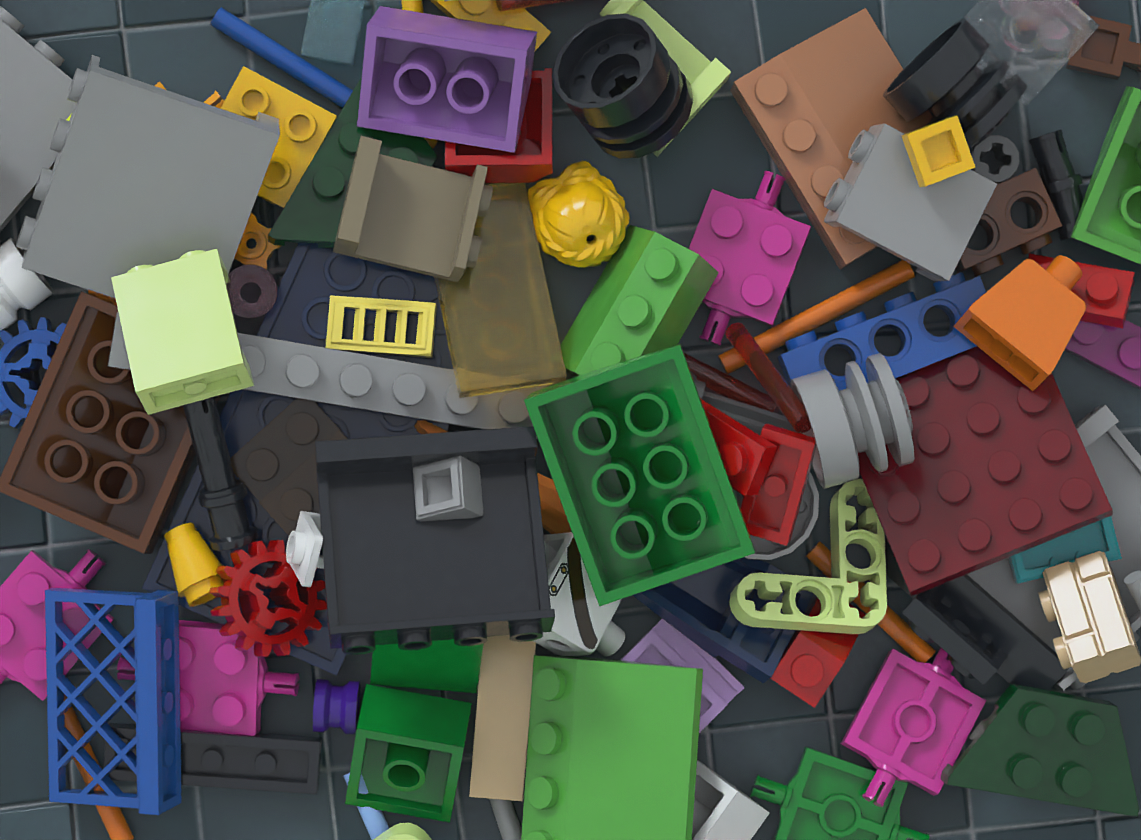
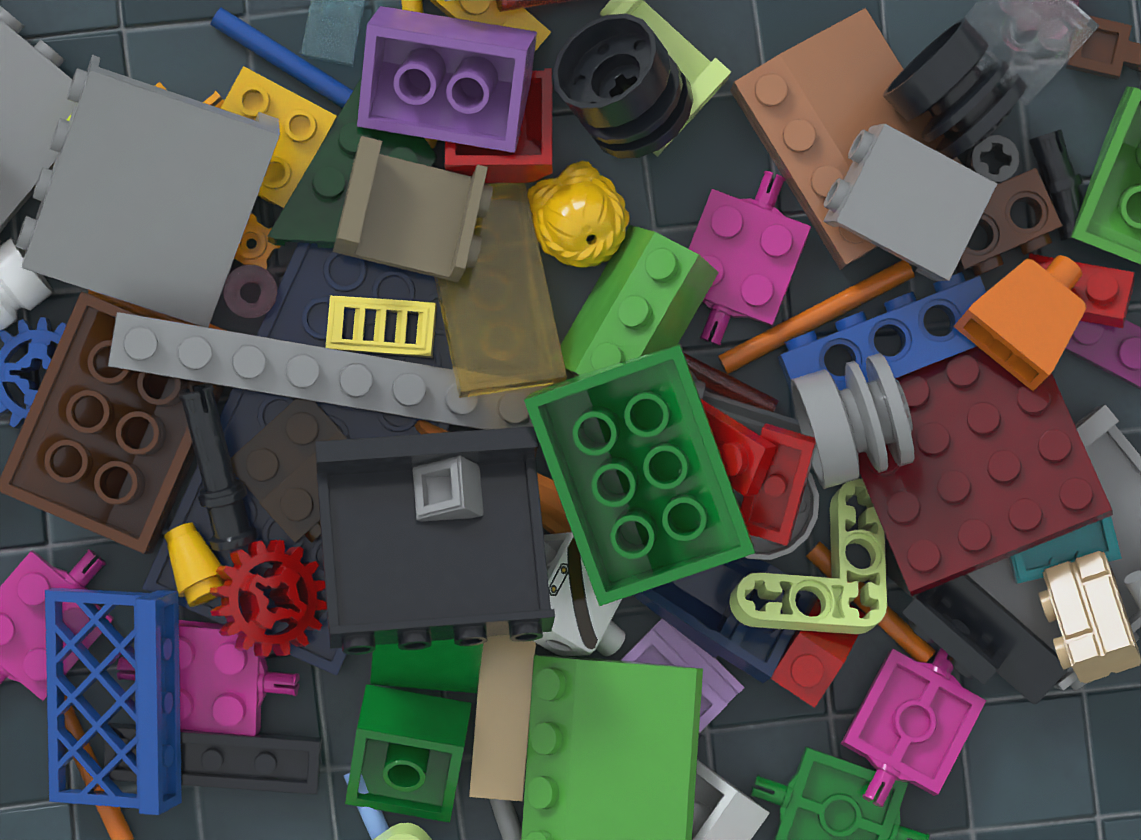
(180, 331): yellowish green panel -> none
(305, 547): white bracket -> none
(336, 706): dark purple wheel -> none
(768, 377): clear red bar -> none
(938, 151): yellow plate -> none
(1050, 751): dark green wing -> none

